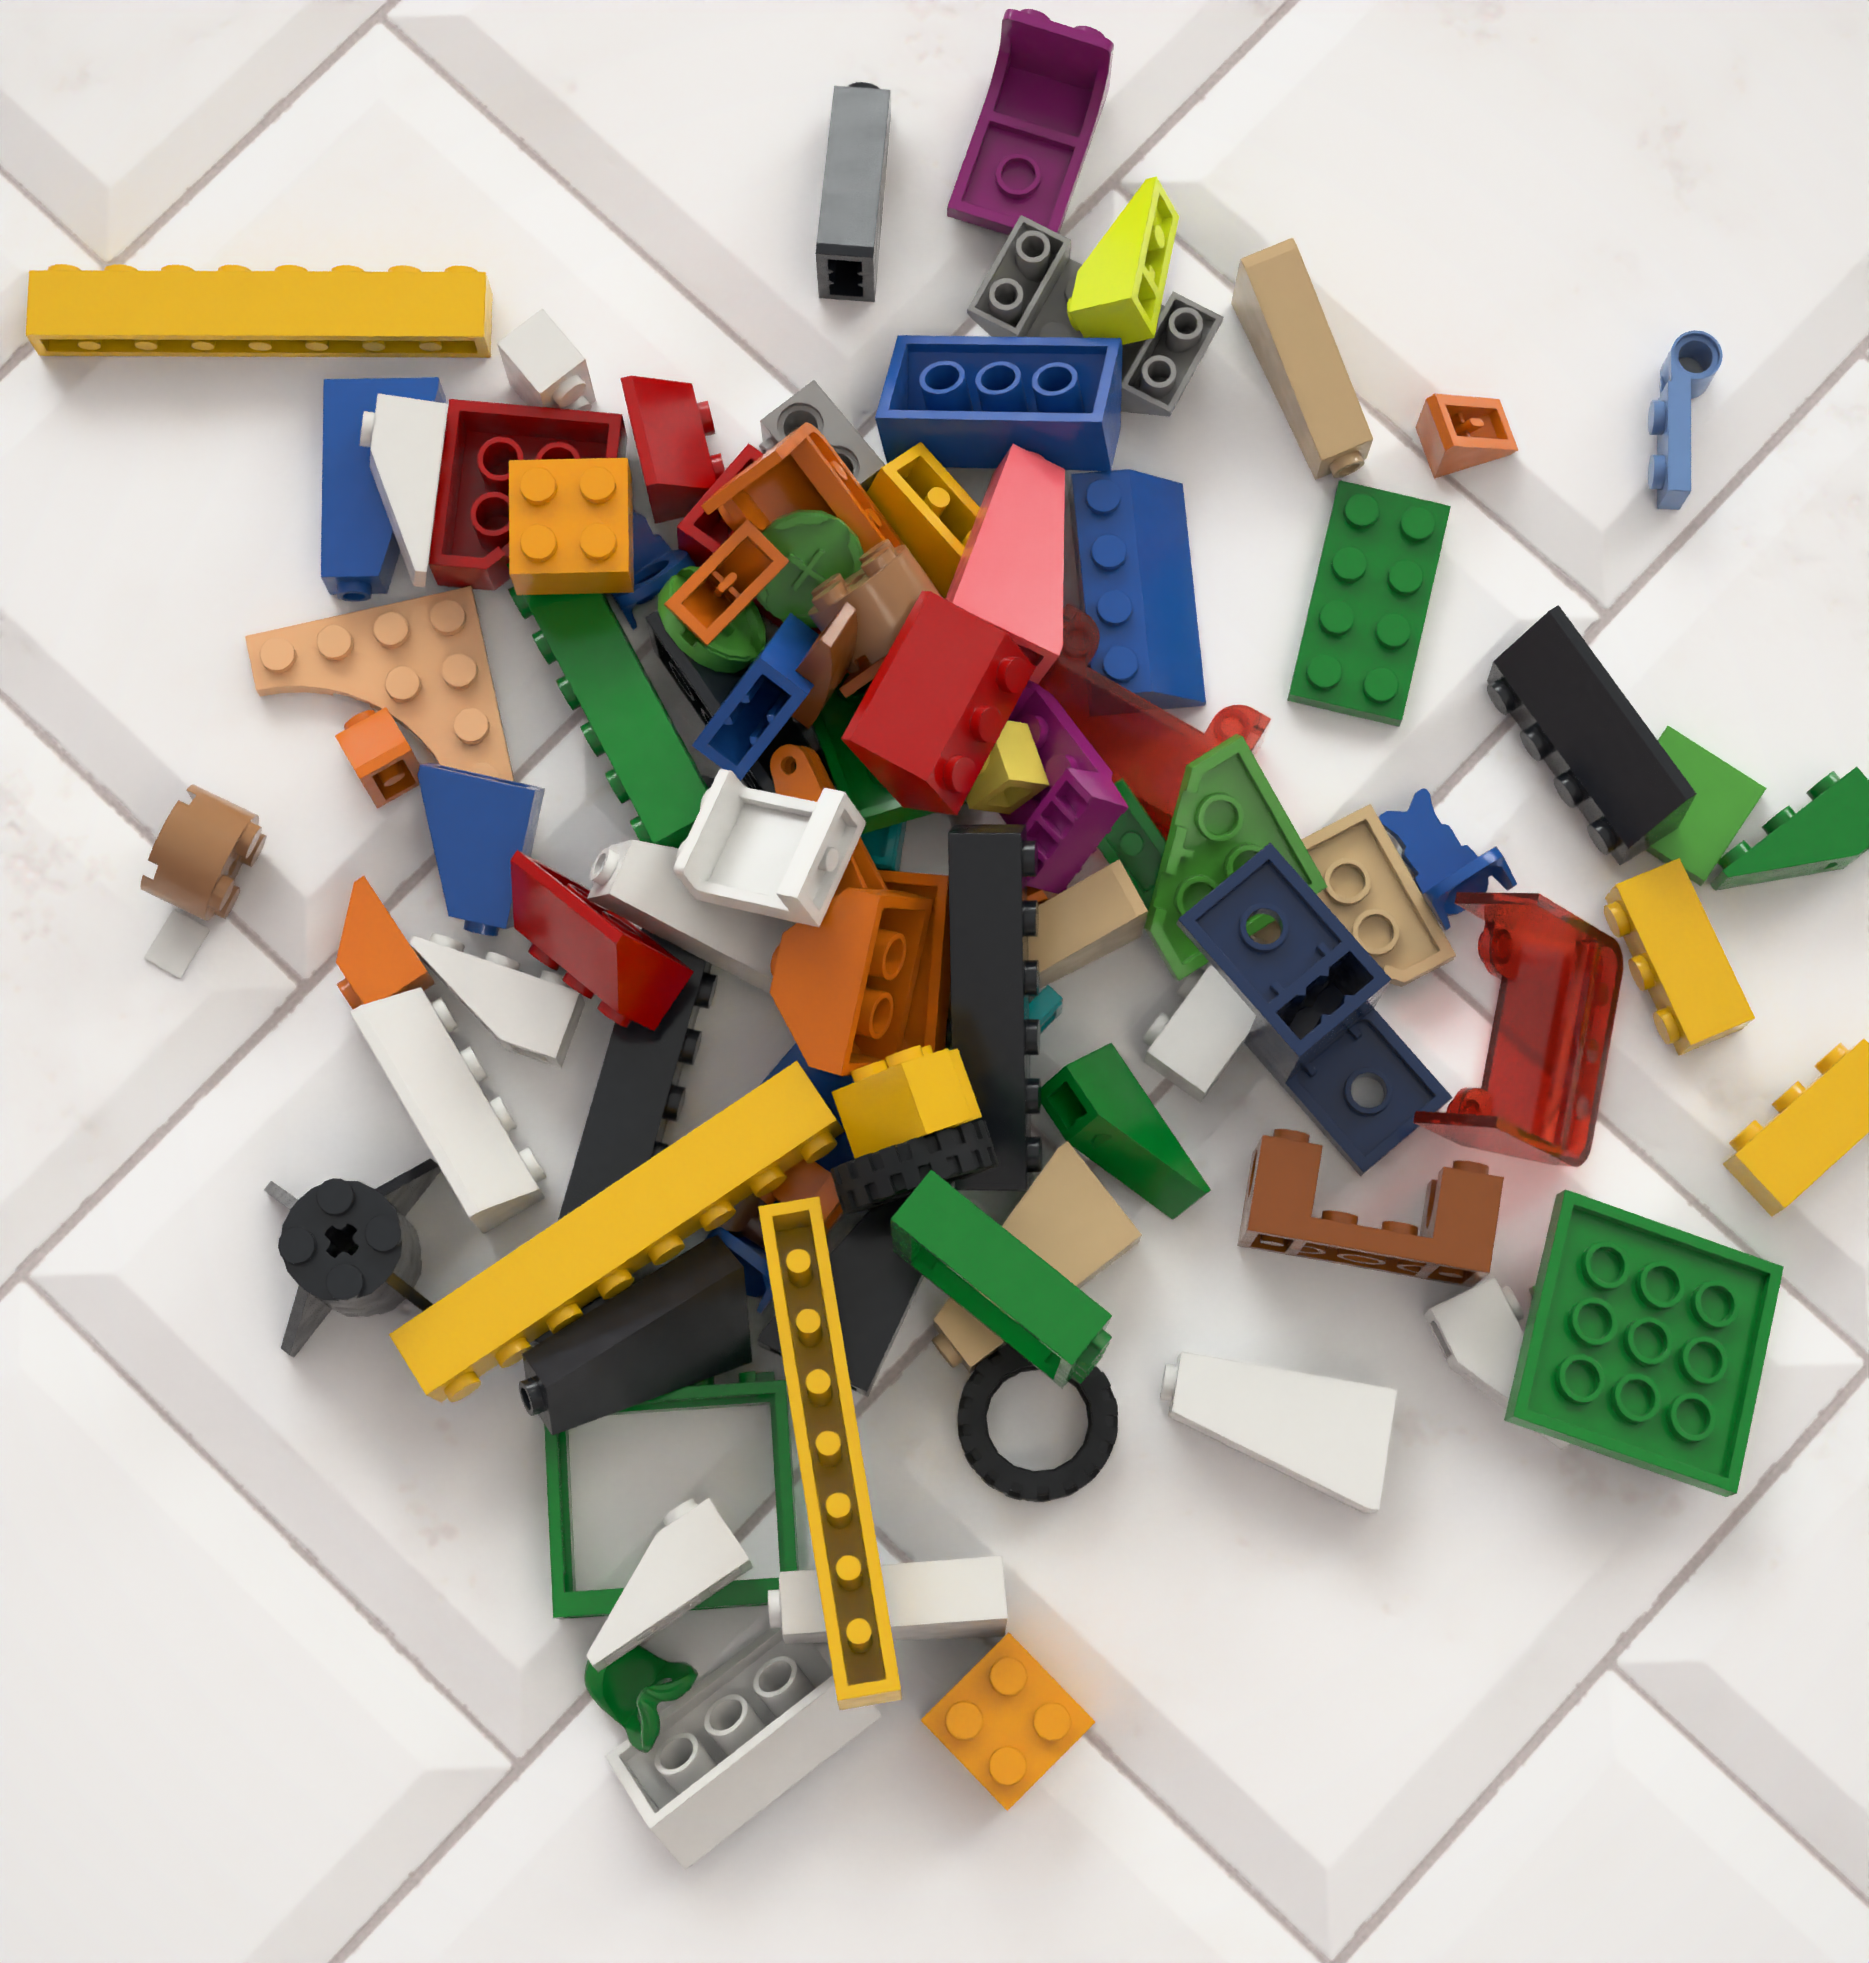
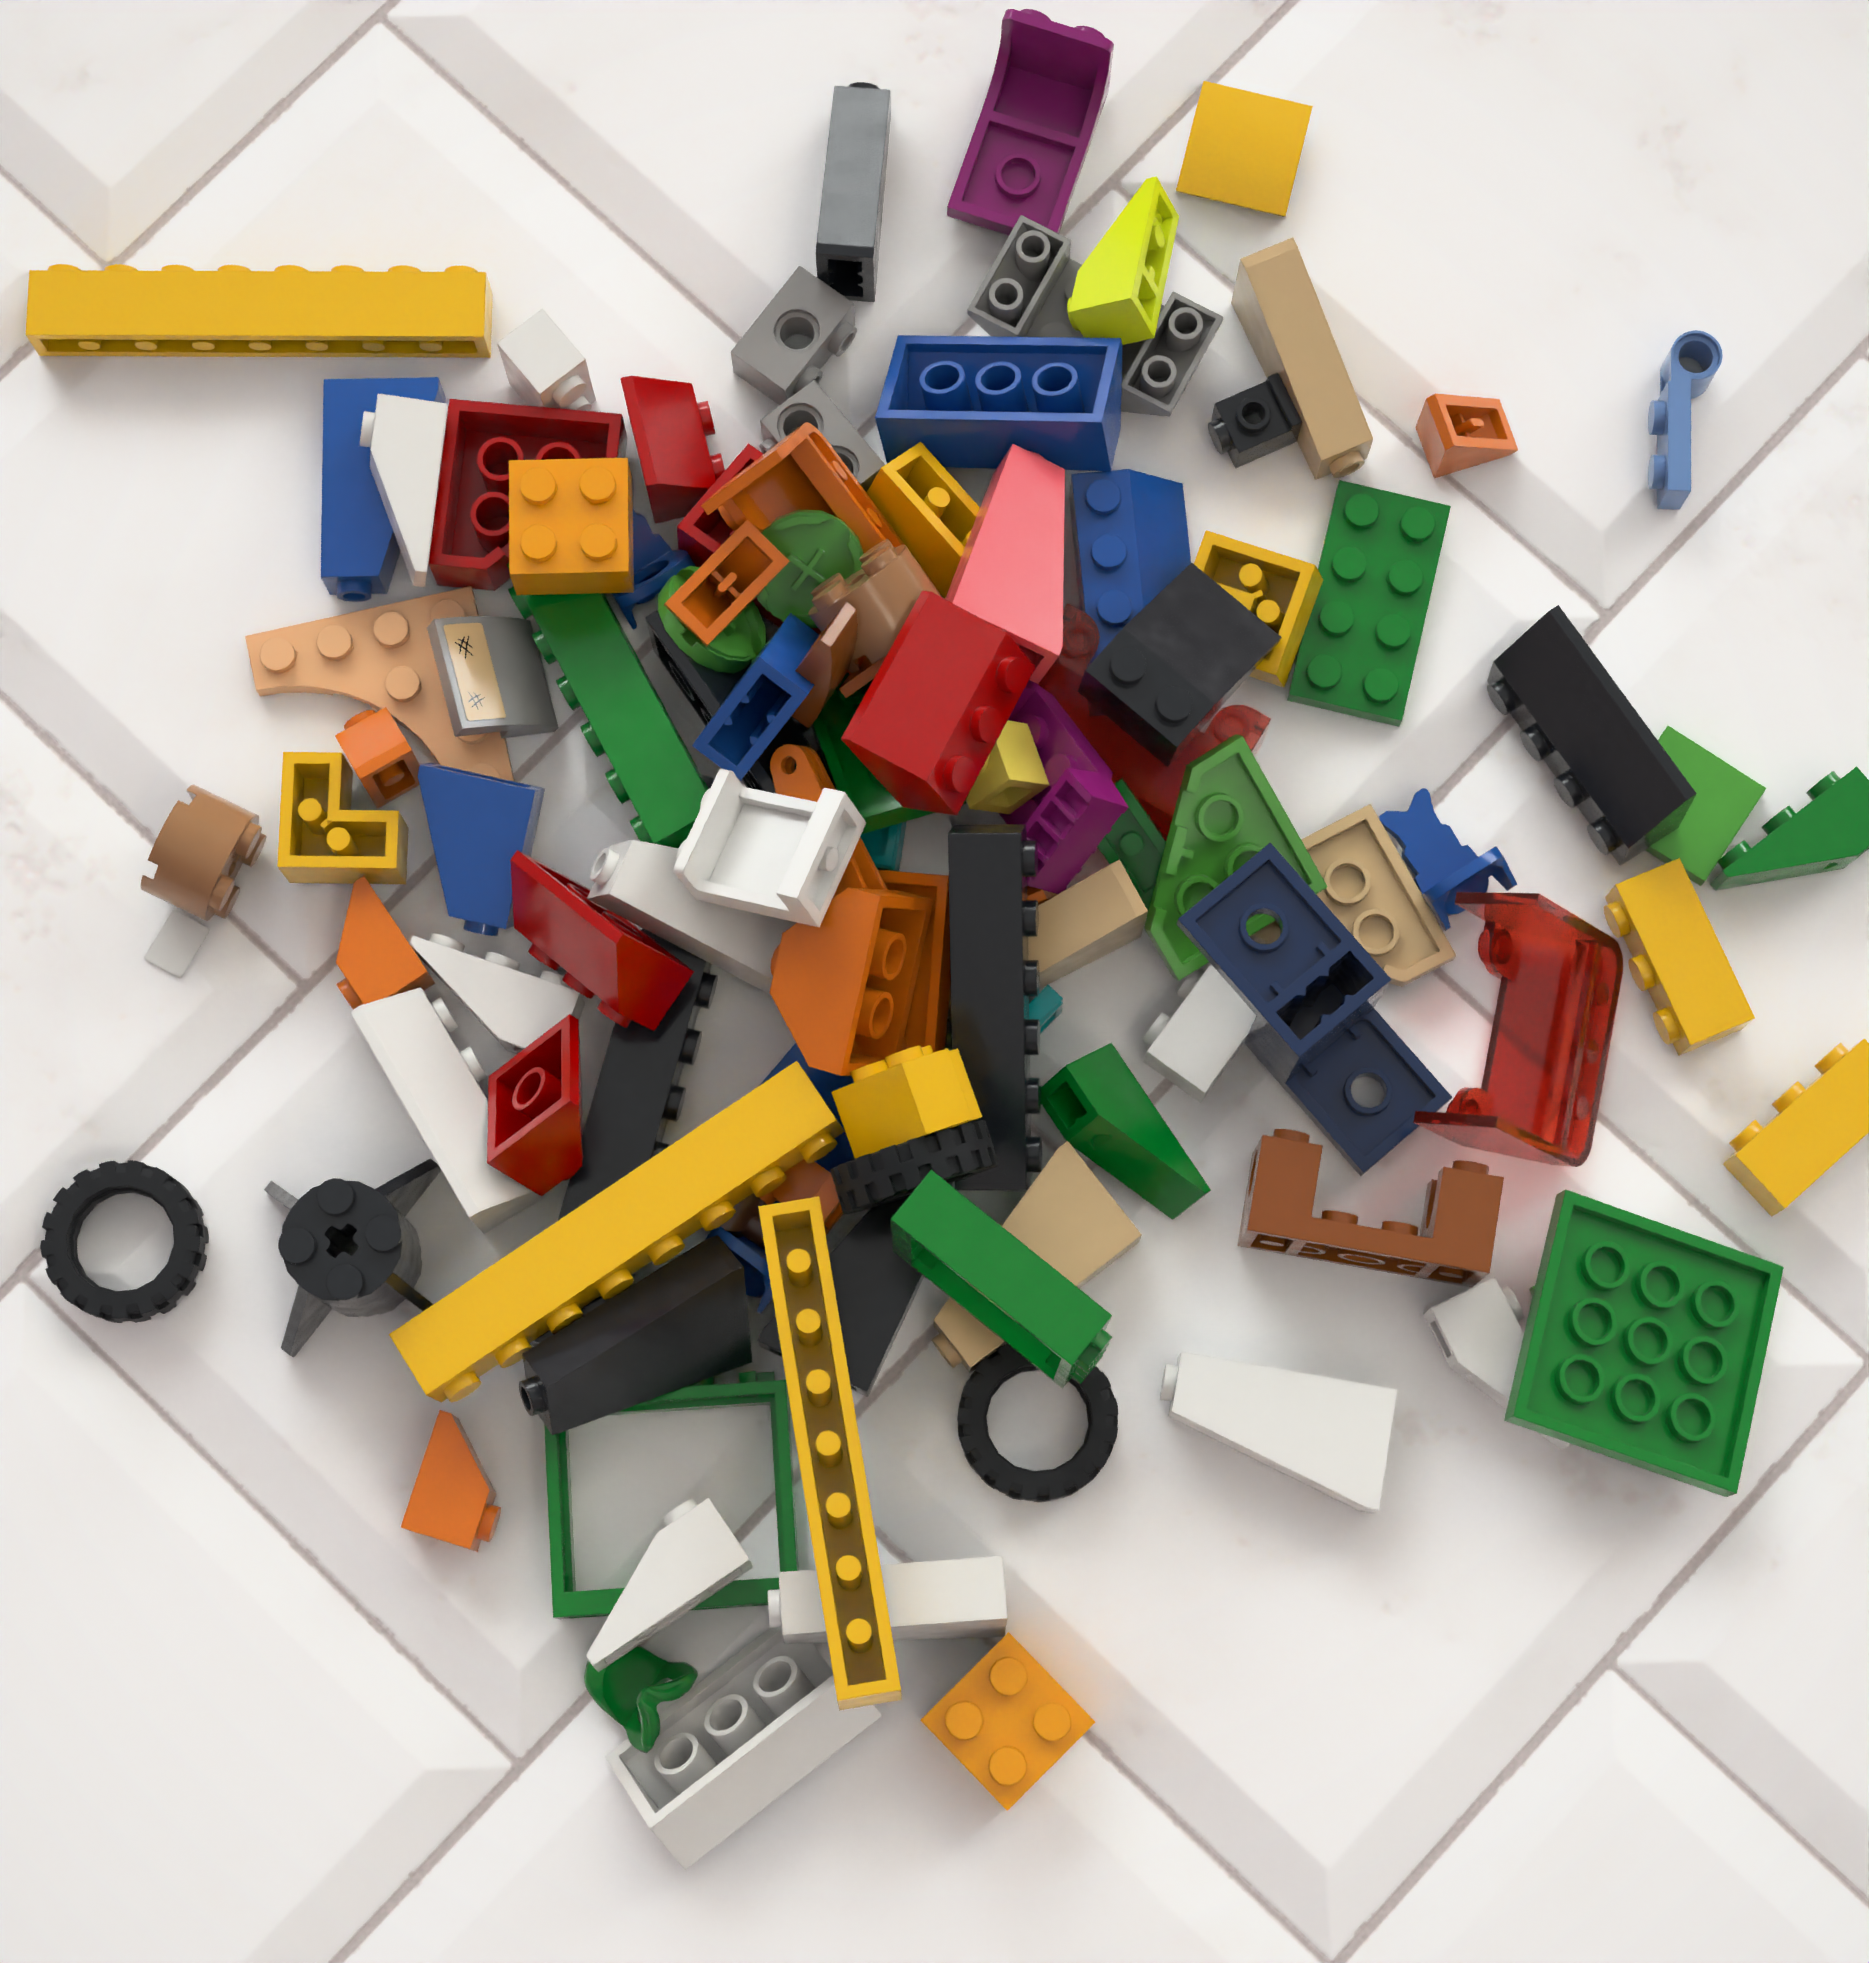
(80, 1199): none -> black tyre
(324, 837): none -> yellow brick
(452, 1490): none -> orange slope
(492, 676): none -> light grey slope
(538, 1110): none -> red slope
(800, 307): none -> light grey brick
(1177, 663): none -> black slope
(1244, 148): none -> yellow slope
(1248, 441): none -> black brick
(1271, 587): none -> yellow brick

